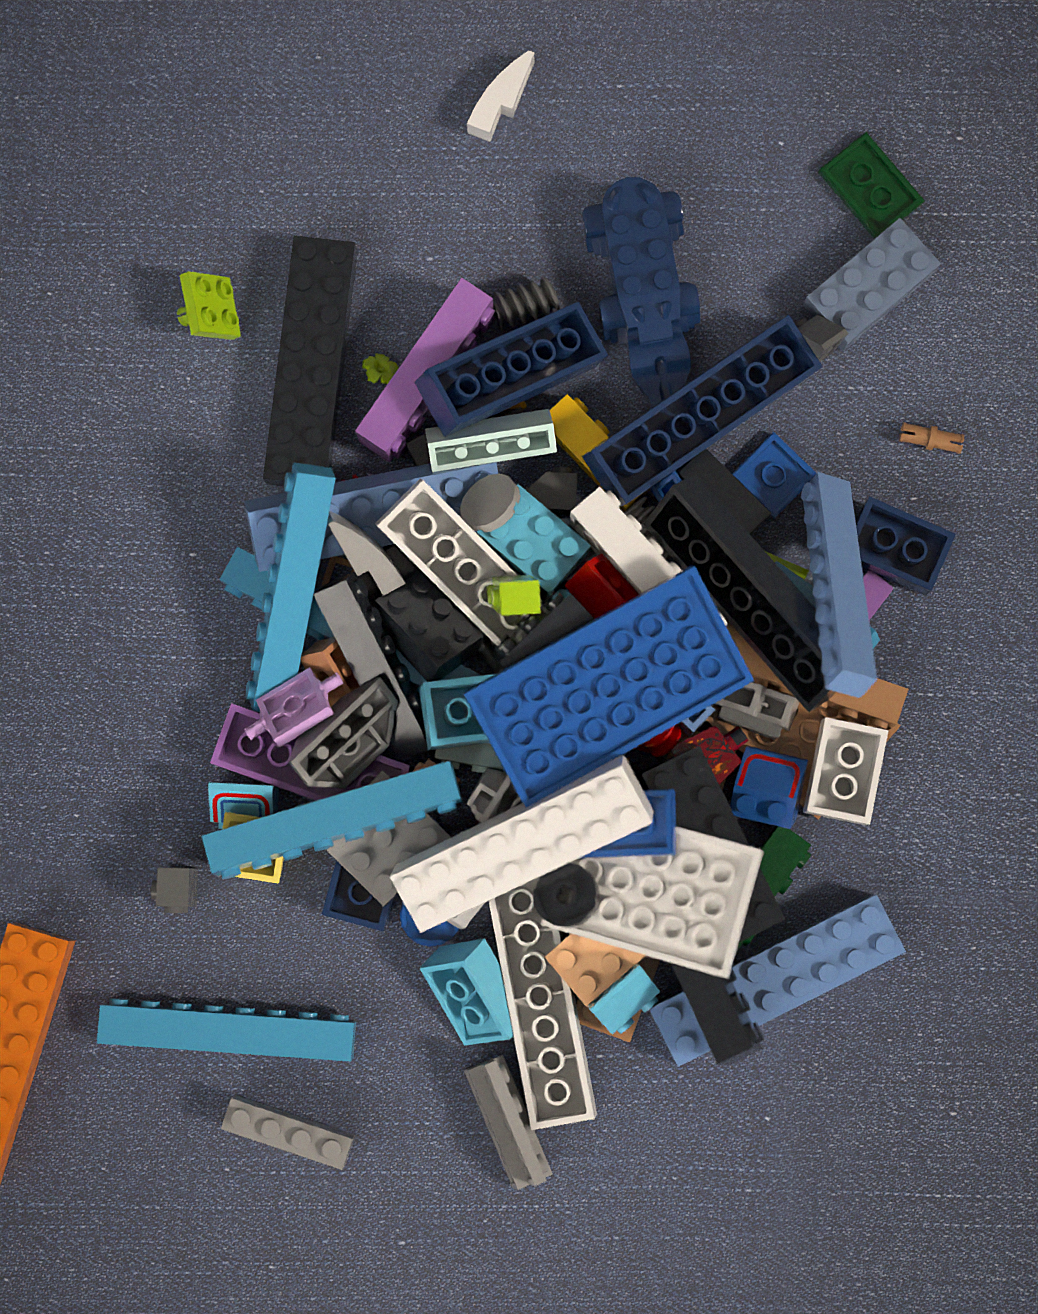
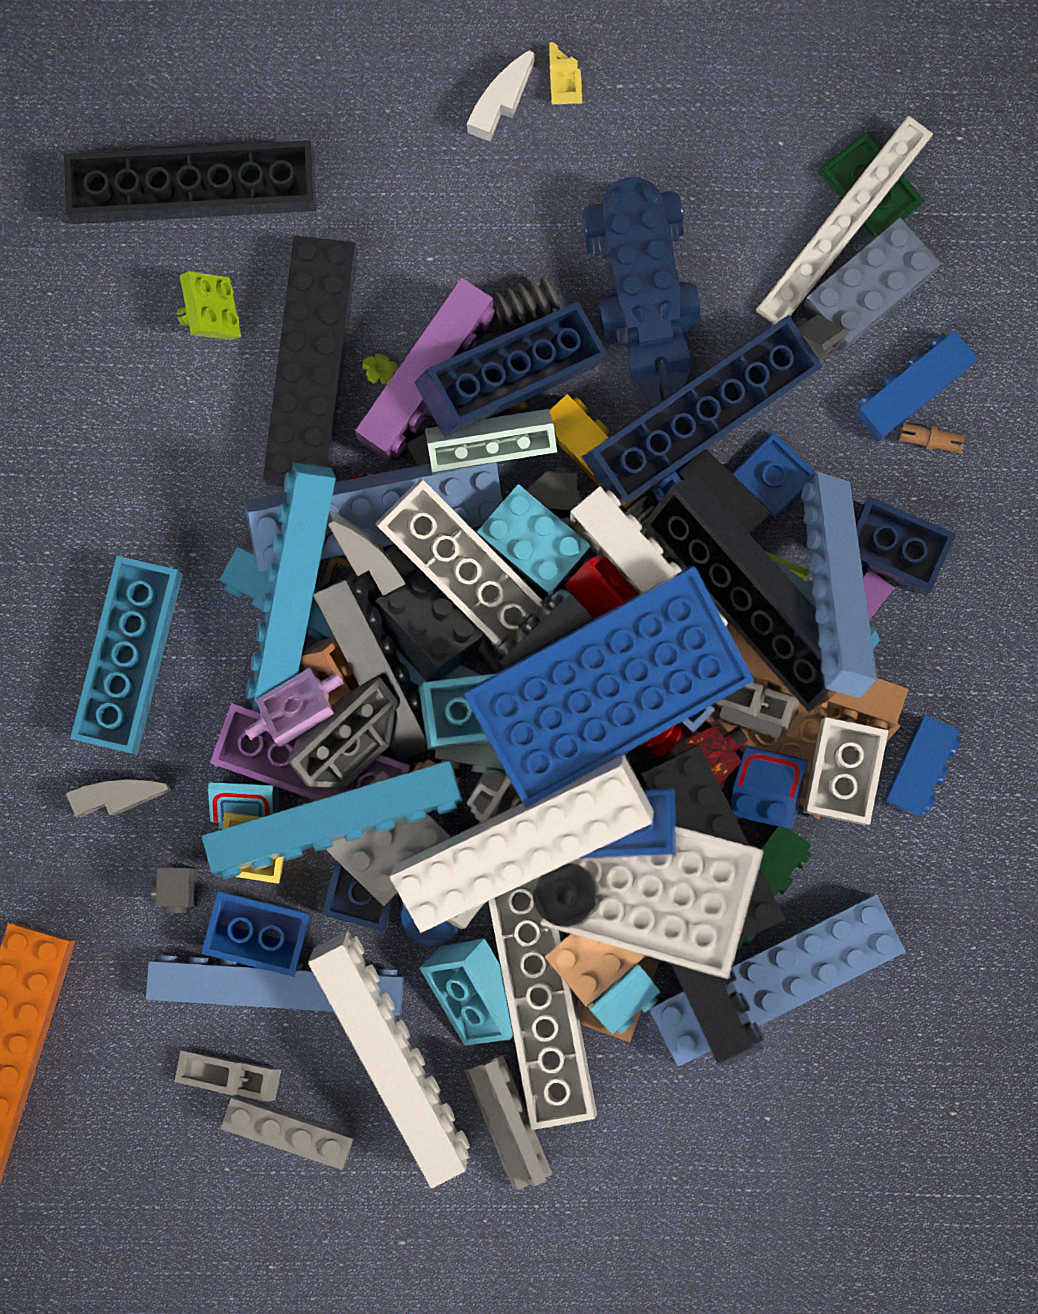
(114, 795): none -> light grey slope
(127, 655): none -> dark azure brick
(190, 182): none -> black brick
(226, 1031): dark azure brick -> none
(228, 1075): none -> light grey slope
(248, 985): none -> medium blue brick
(257, 933): none -> blue slope
(390, 1058): none -> white brick
(489, 503): light grey tile -> none
(514, 594): lime brick -> none
(564, 77): none -> light yellow slope
(845, 221): none -> white tile
(915, 386): none -> blue brick
(922, 766): none -> blue brick

